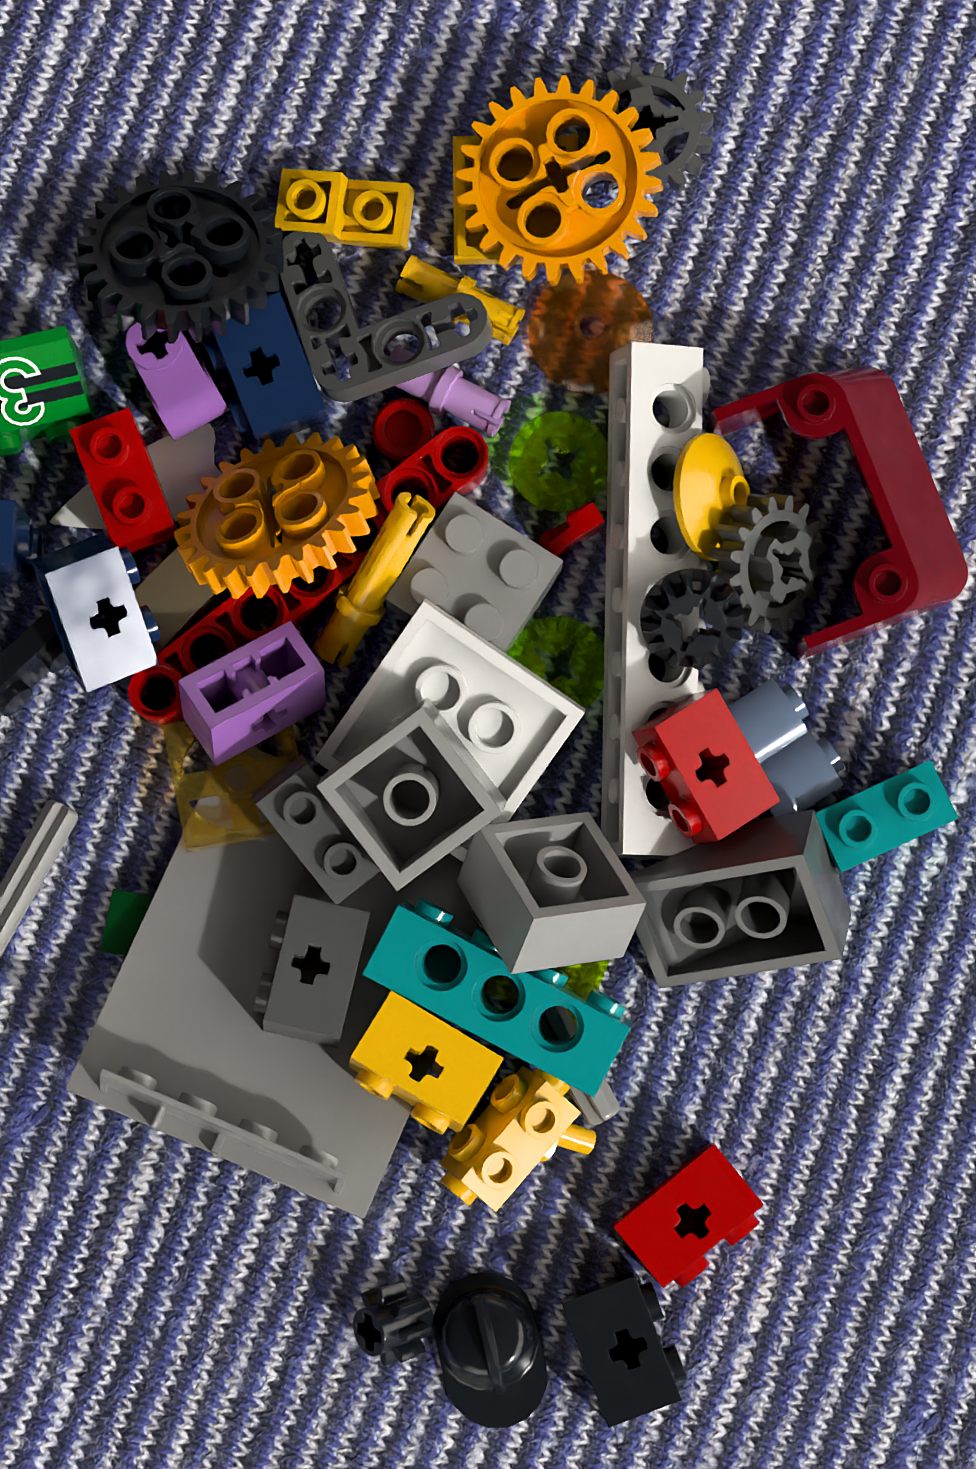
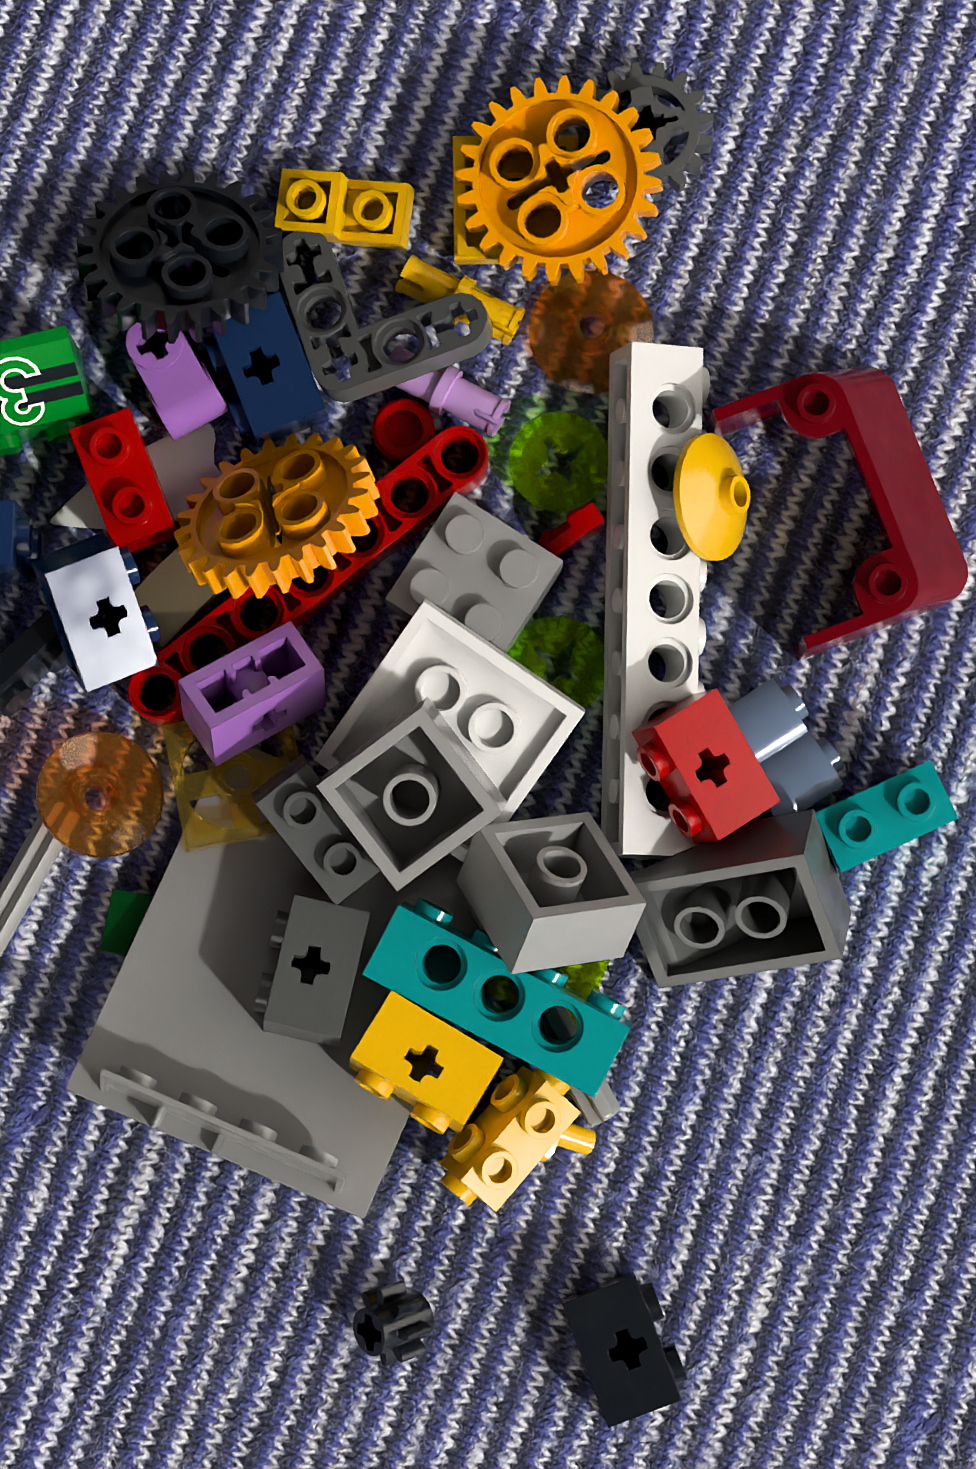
(120, 773): none -> clear orange dish
(363, 599): yellow pin -> none
(490, 1350): black piece -> none
(680, 594): black gear -> none
(700, 1181): red brick -> none
(770, 559): dark grey gear -> none

